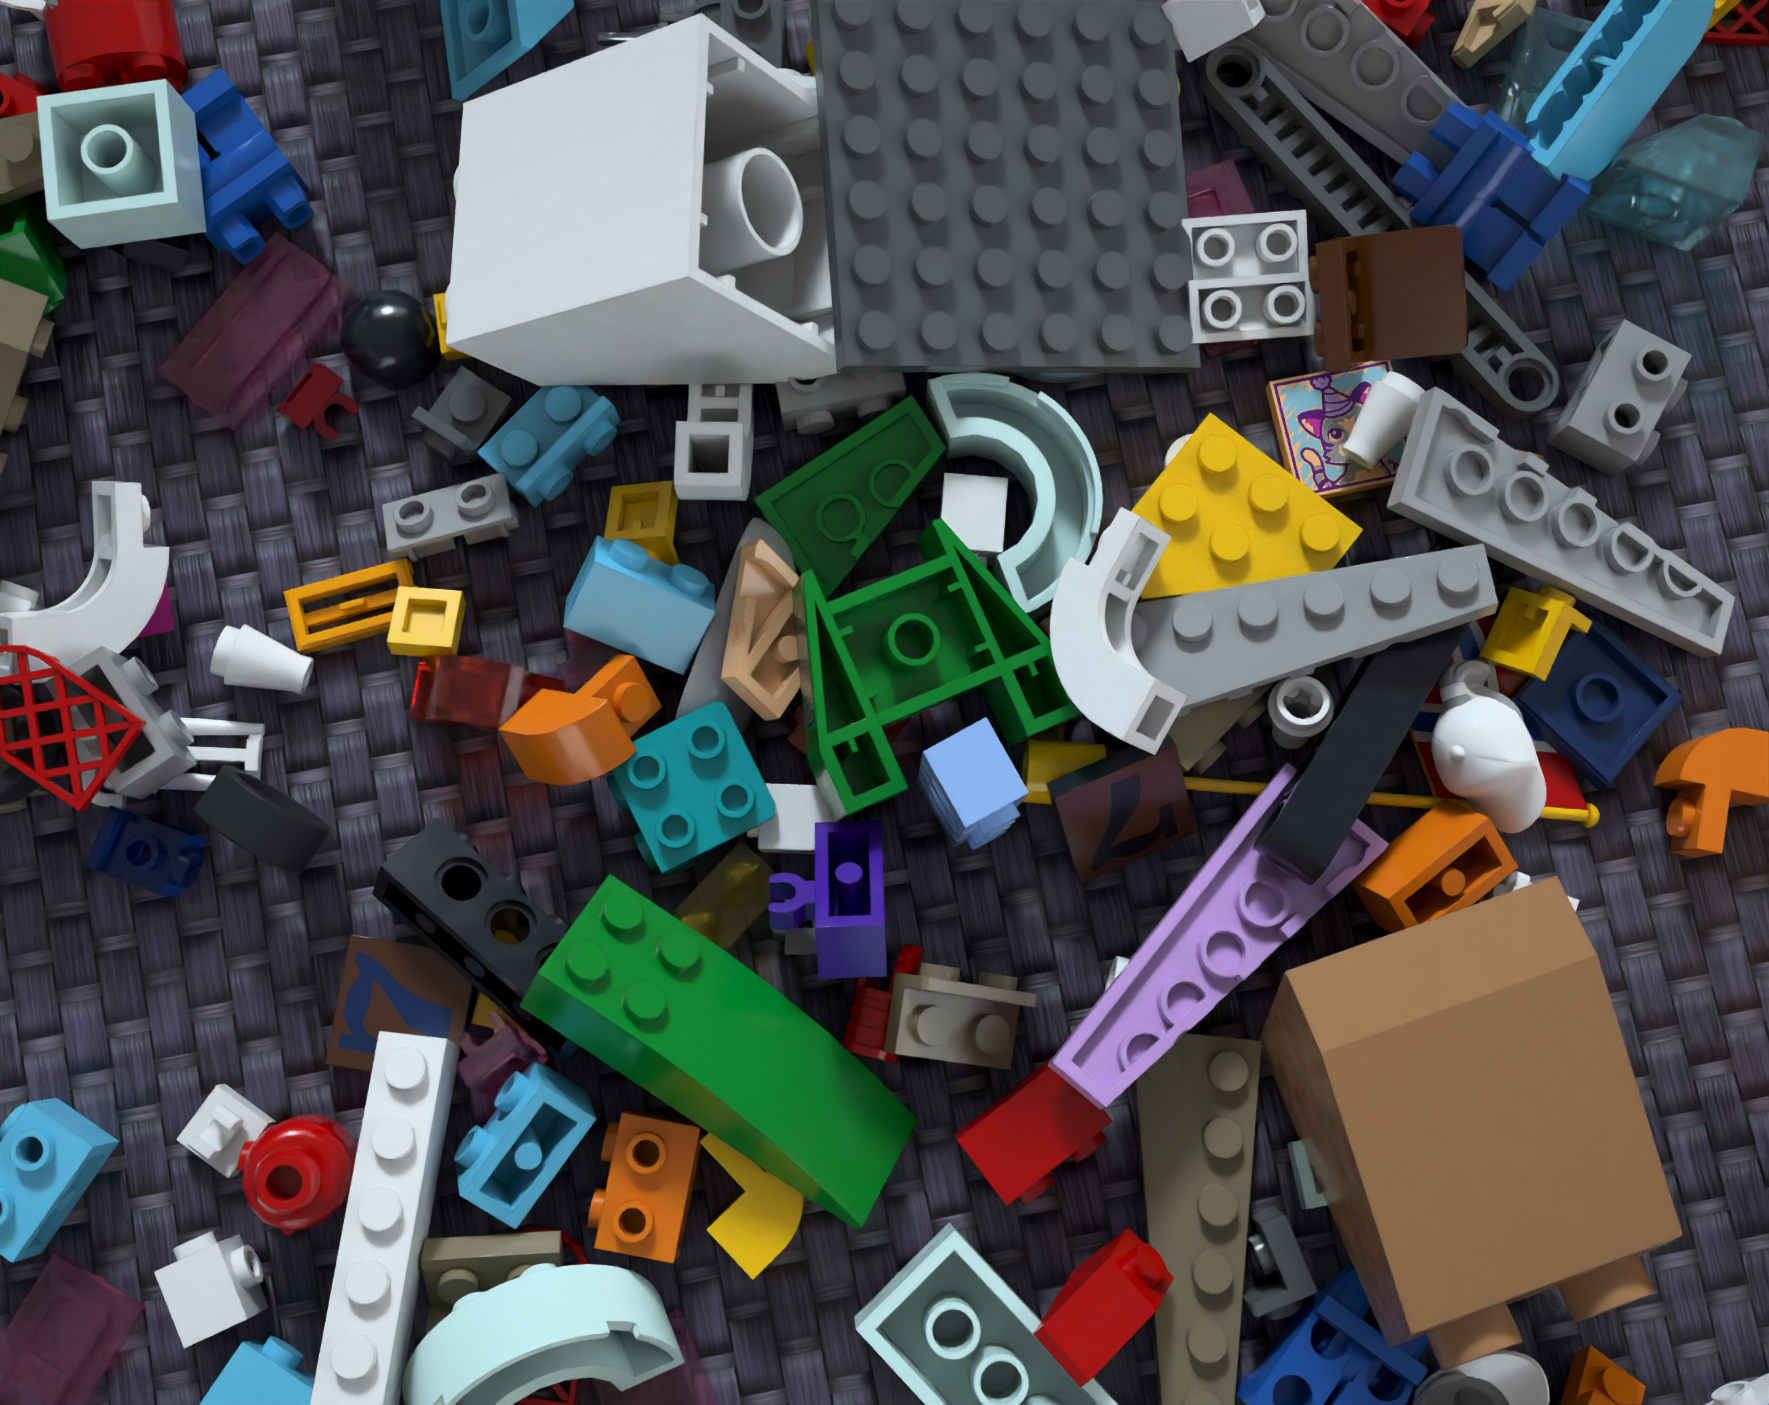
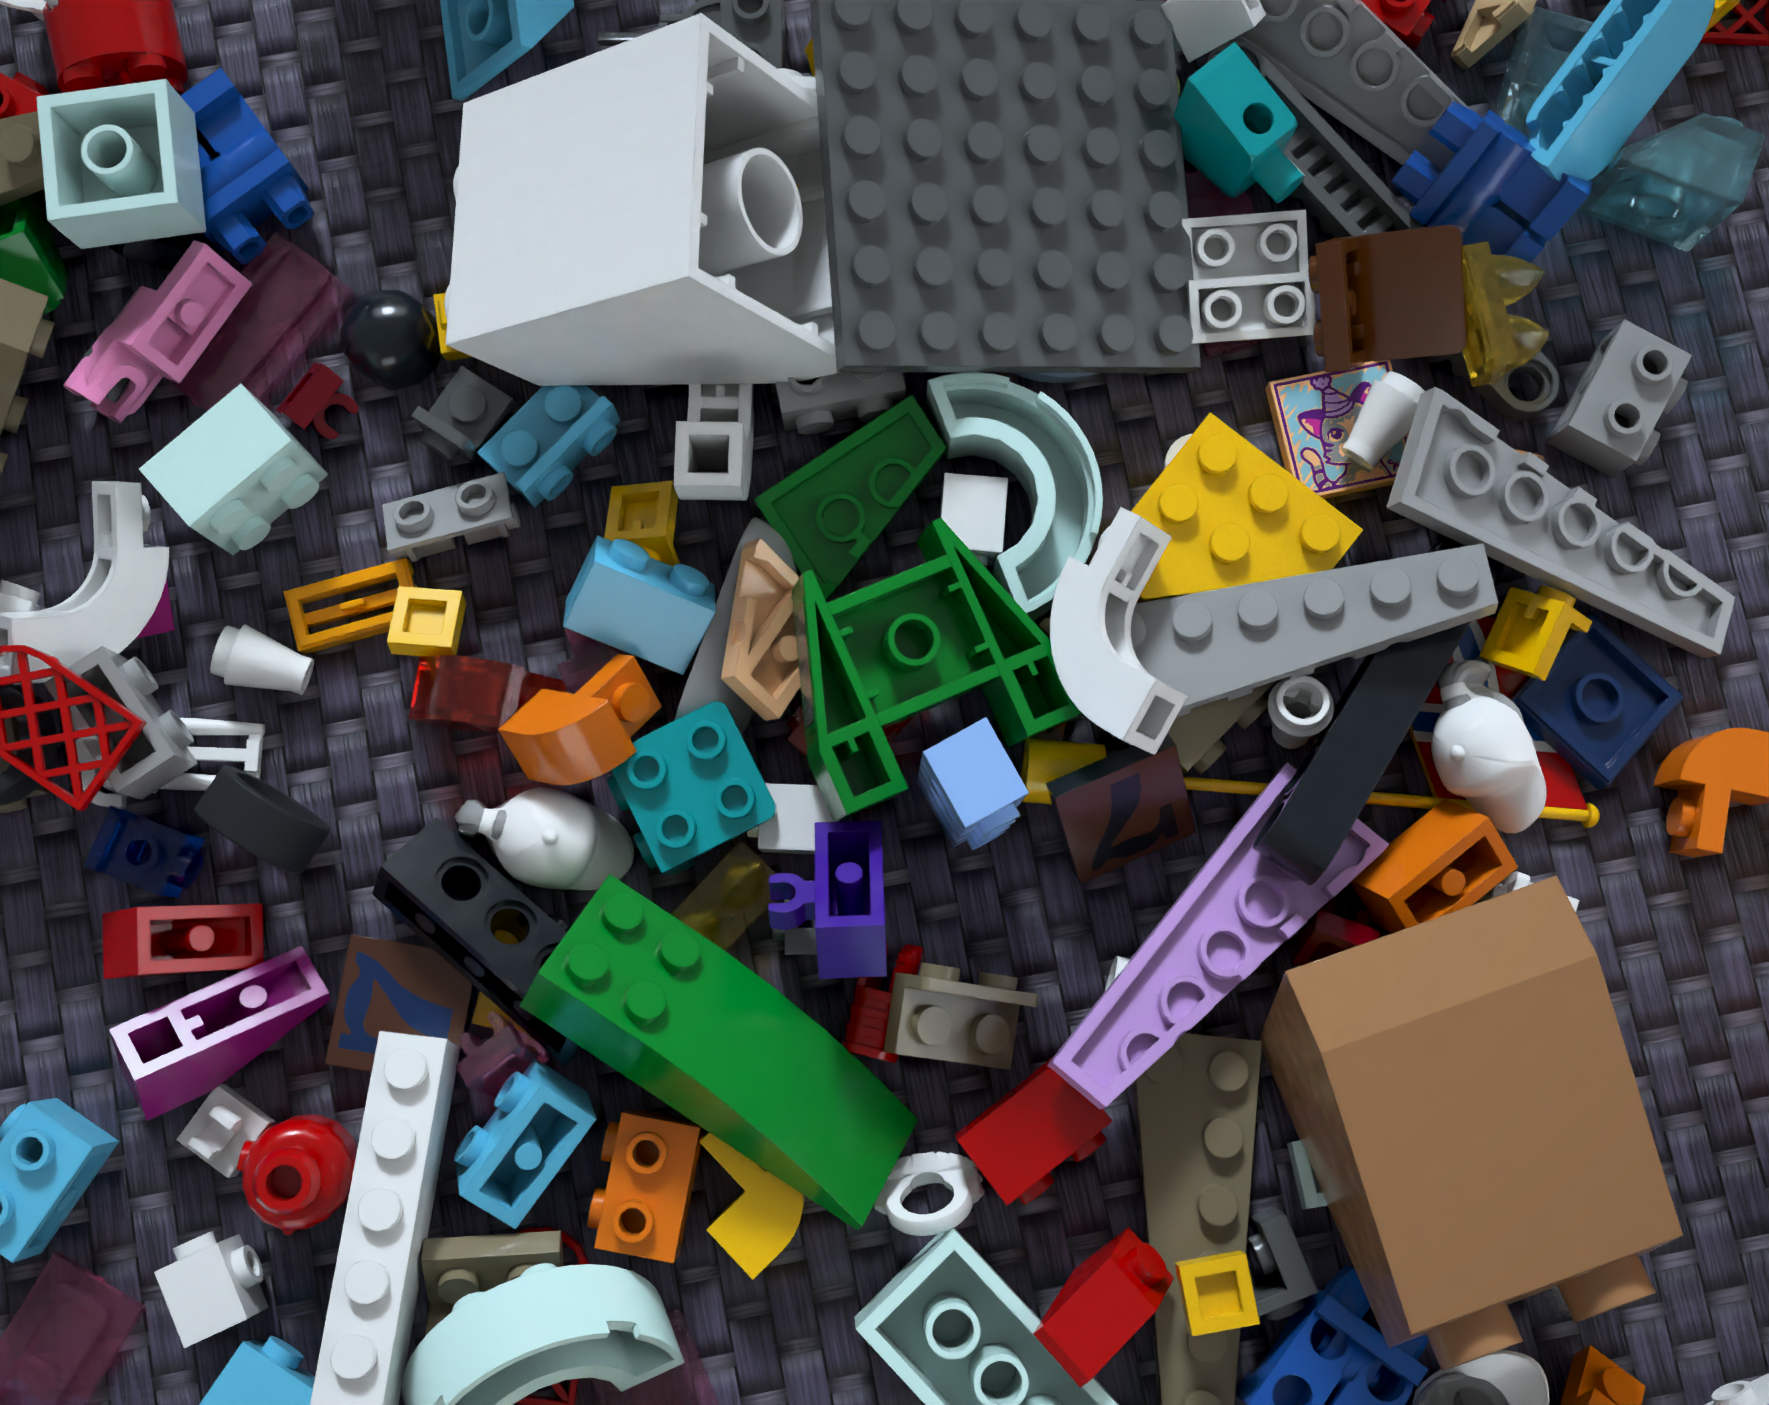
(158, 333): none -> bright pink plate
(181, 940): none -> red slope
(214, 1032): none -> magenta slope
(234, 472): none -> light aqua brick
(551, 839): none -> white hair
(920, 1169): none -> white piece
(1217, 1293): none -> yellow tile
(1237, 127): none -> teal torso
(1331, 934): none -> dark red tile
(1495, 338): none -> clear yellow tile

